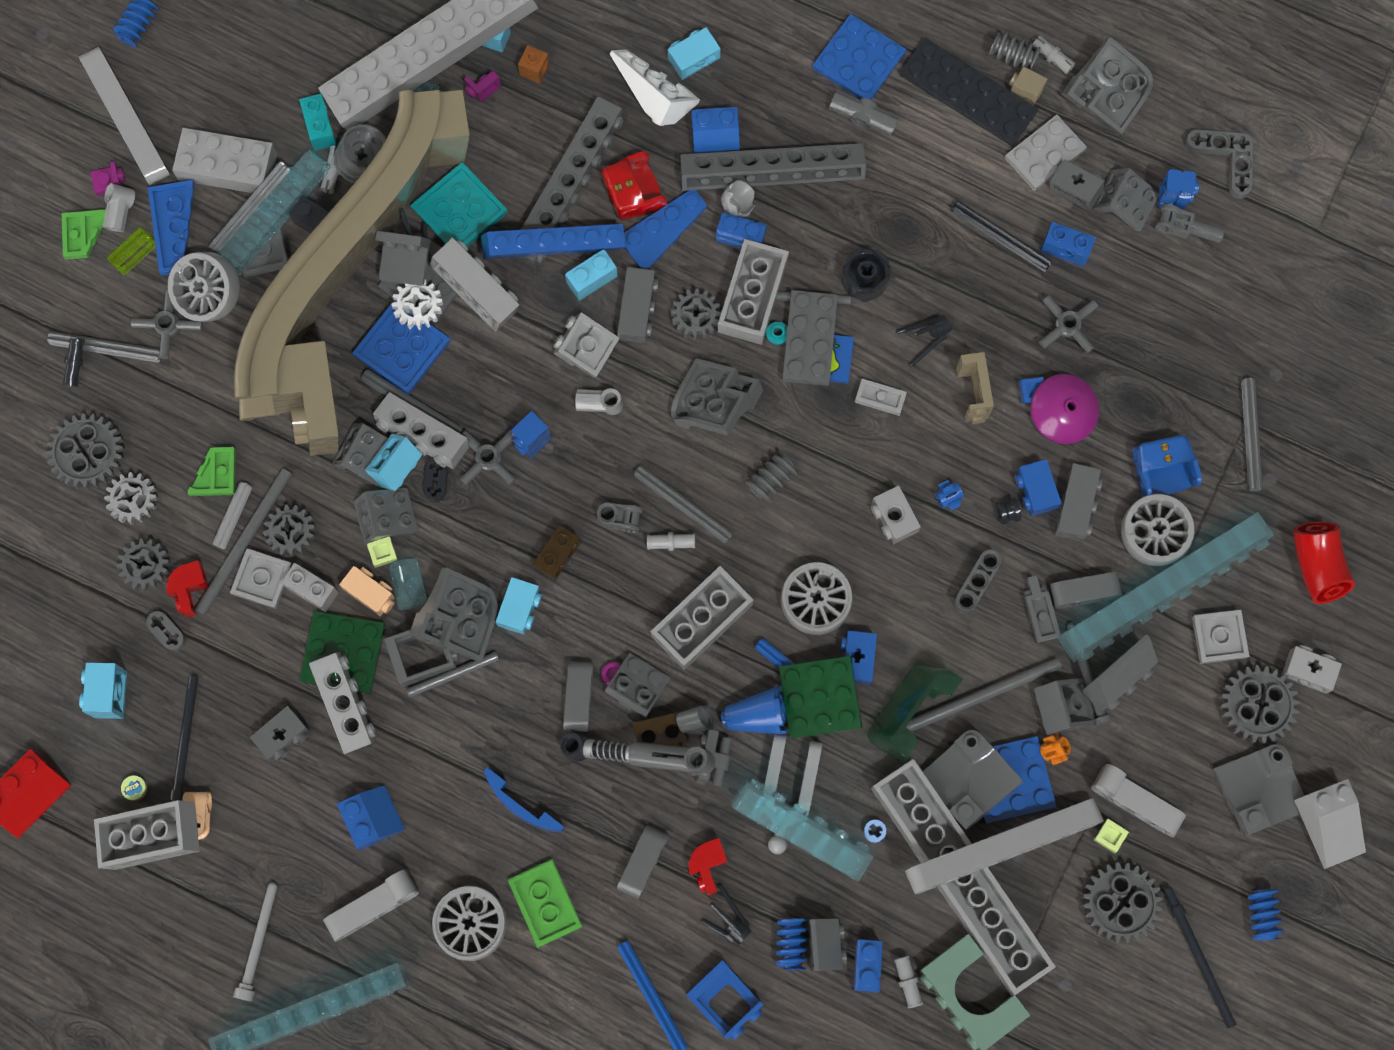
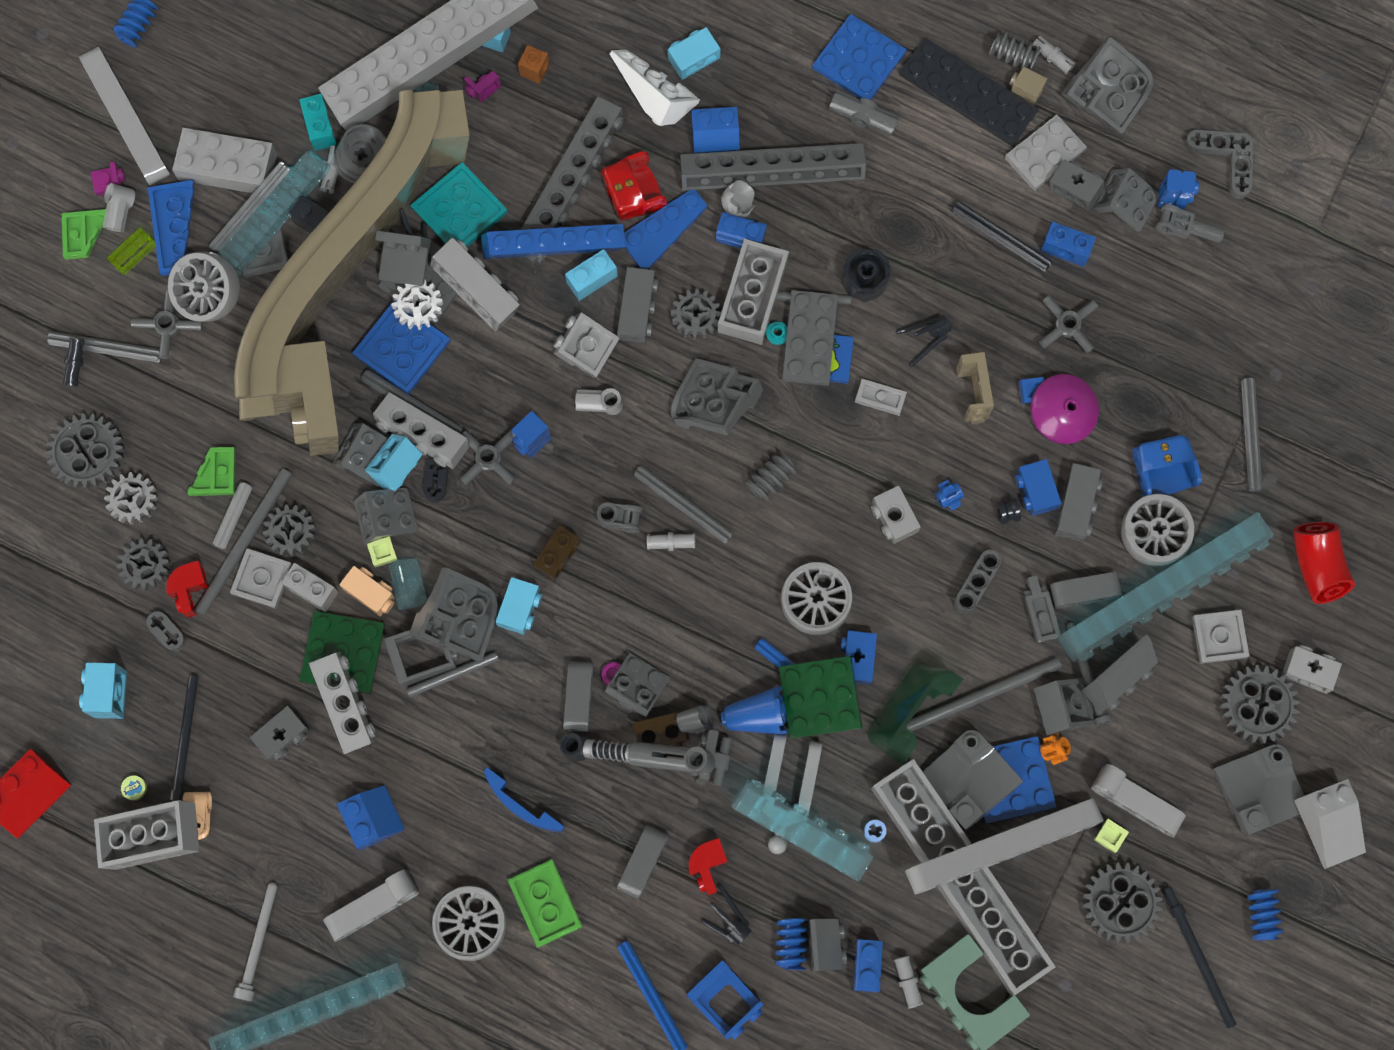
(702, 618): light grey brick -> none

